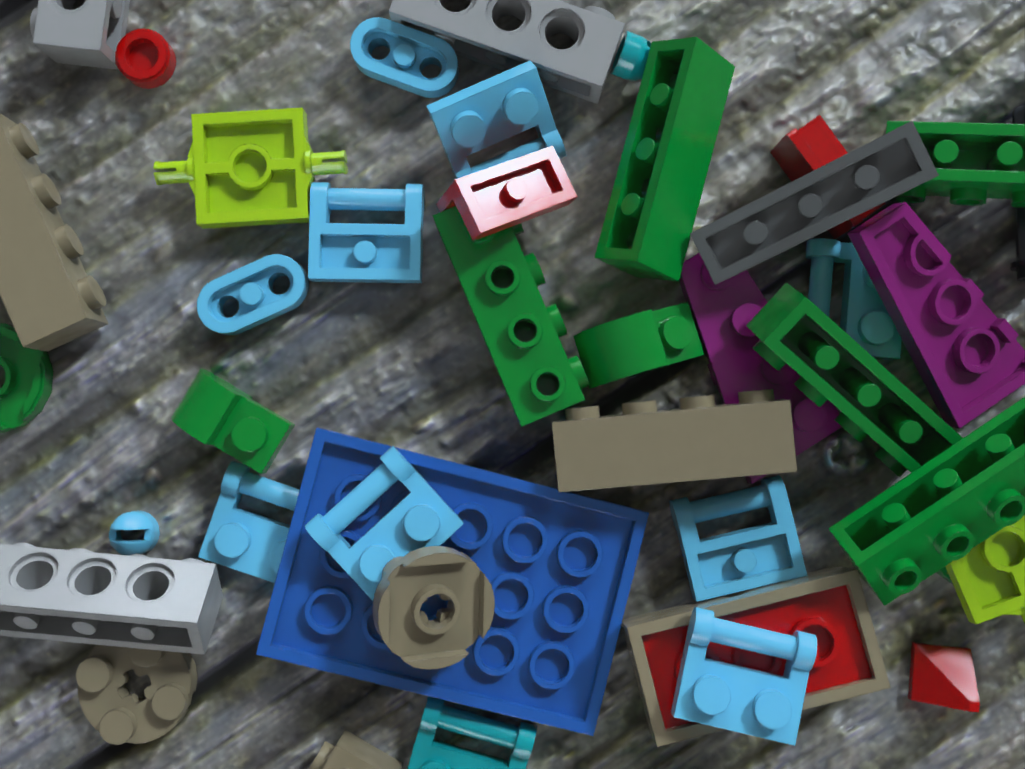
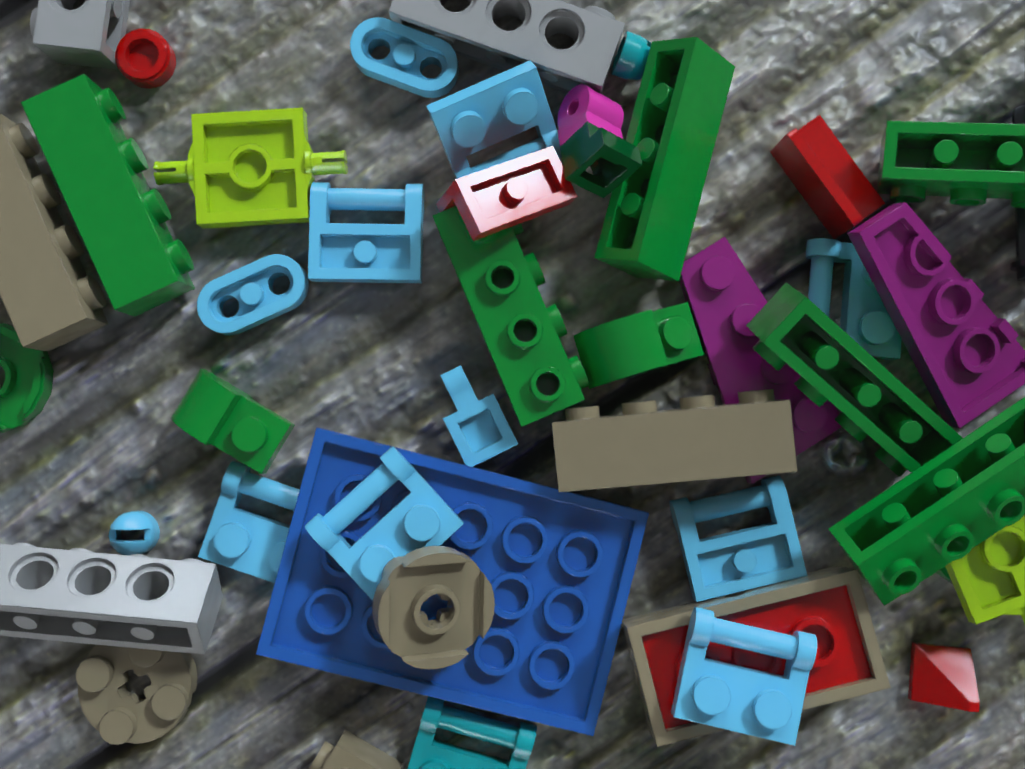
(109, 195): none -> green brick
(478, 425): none -> medium azure plate
(593, 138): none -> dark green leg
(815, 203): dark grey plate -> none

